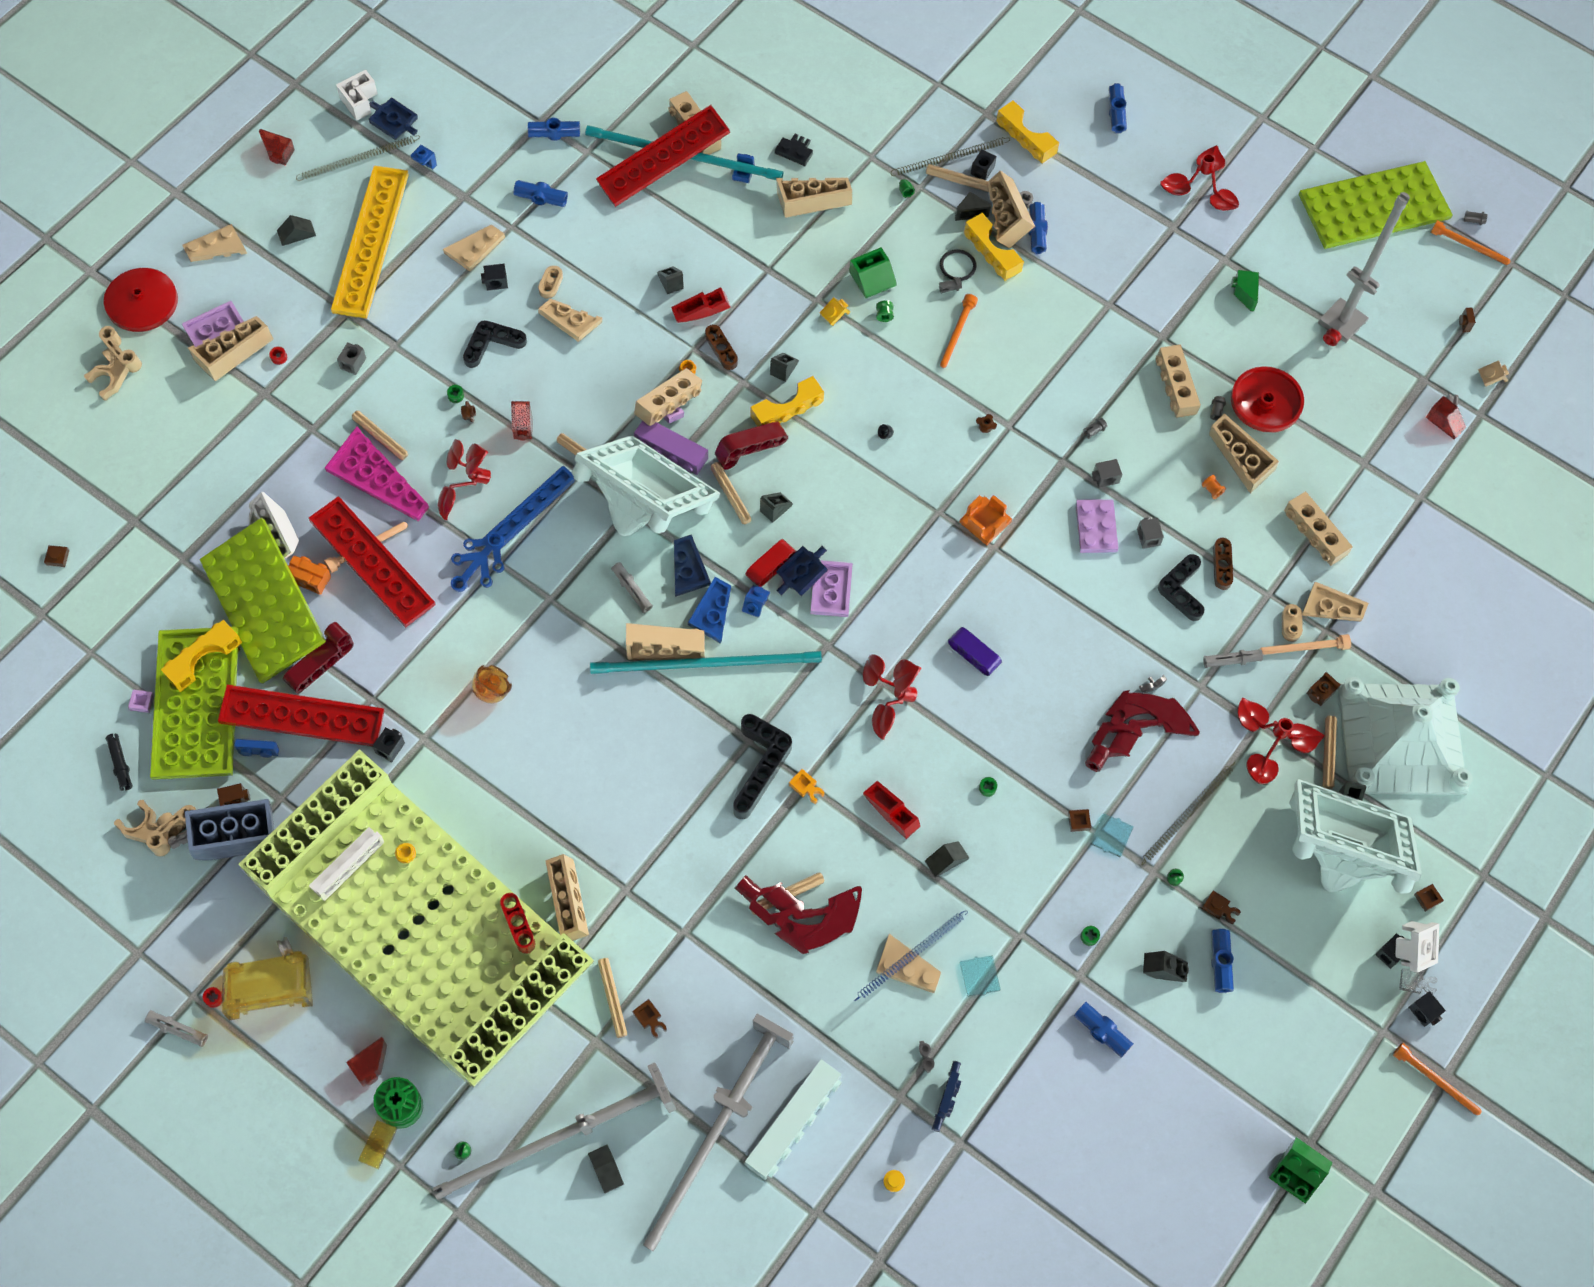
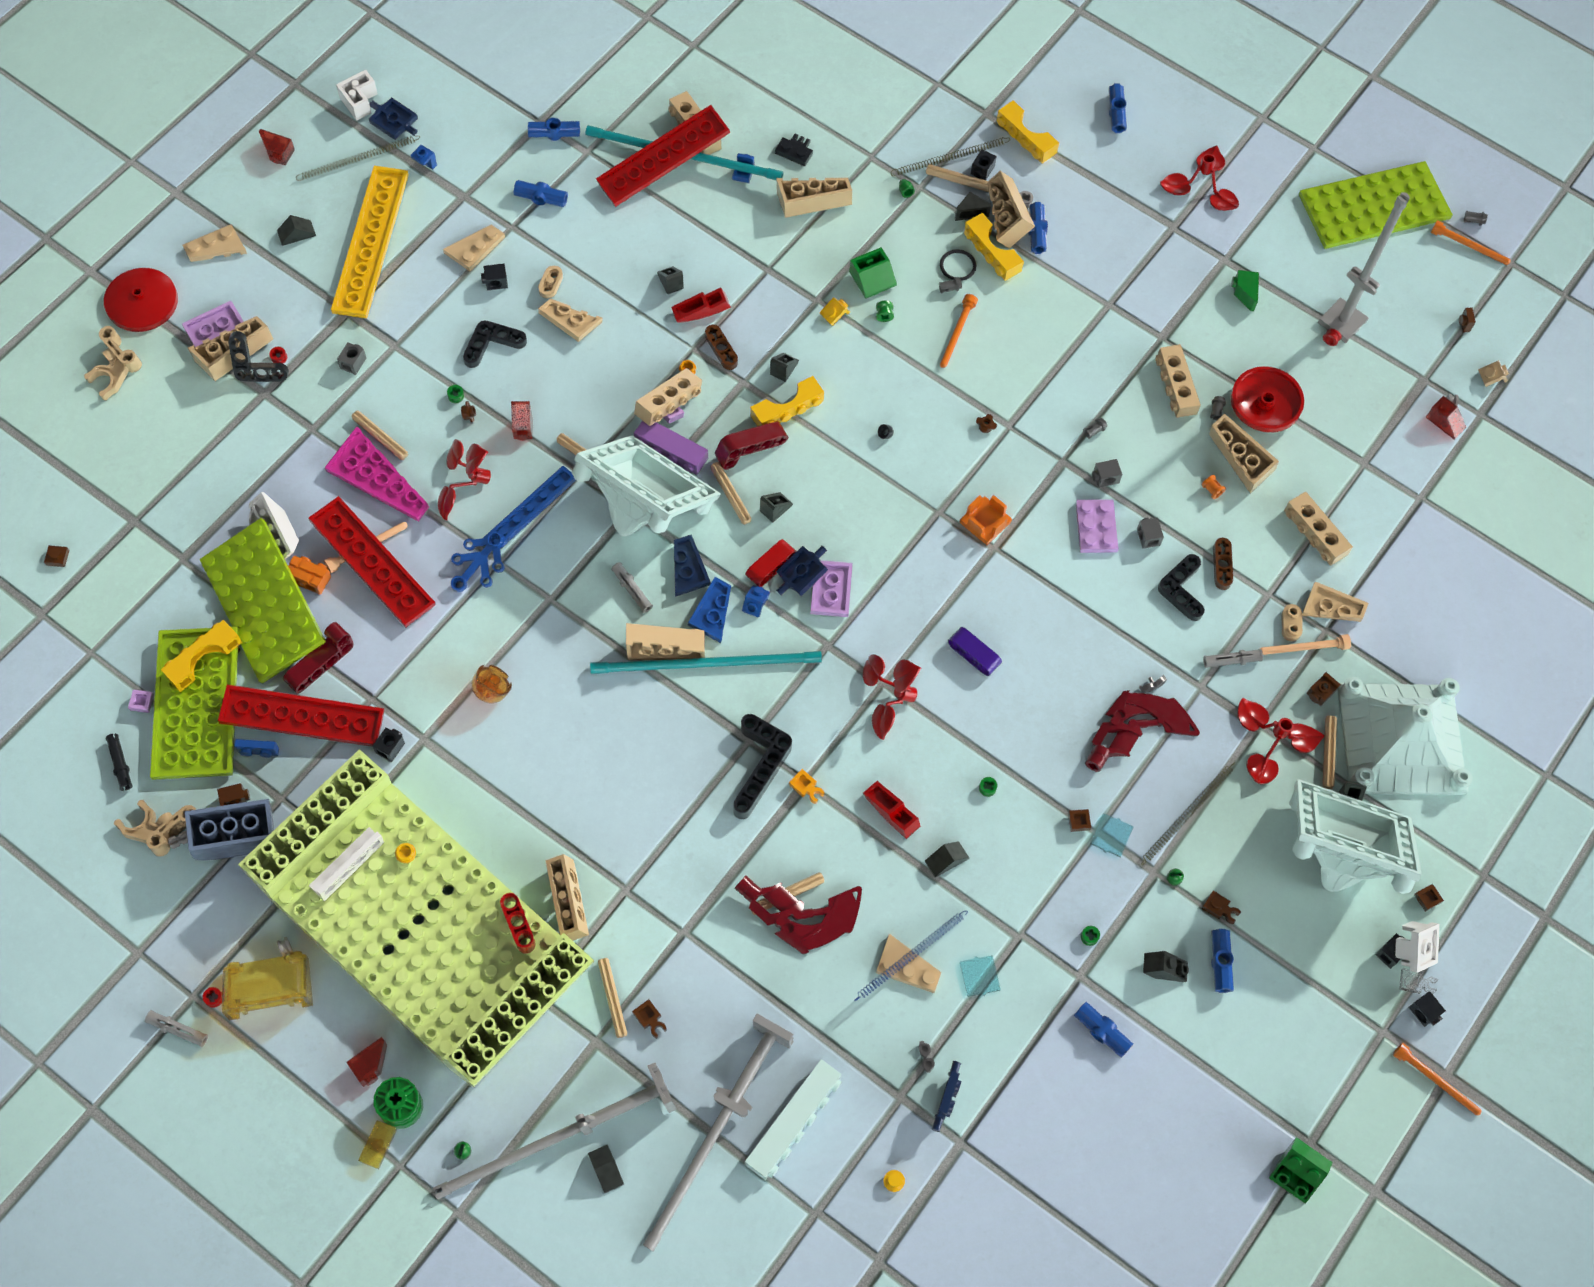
(247, 366): none -> black beam

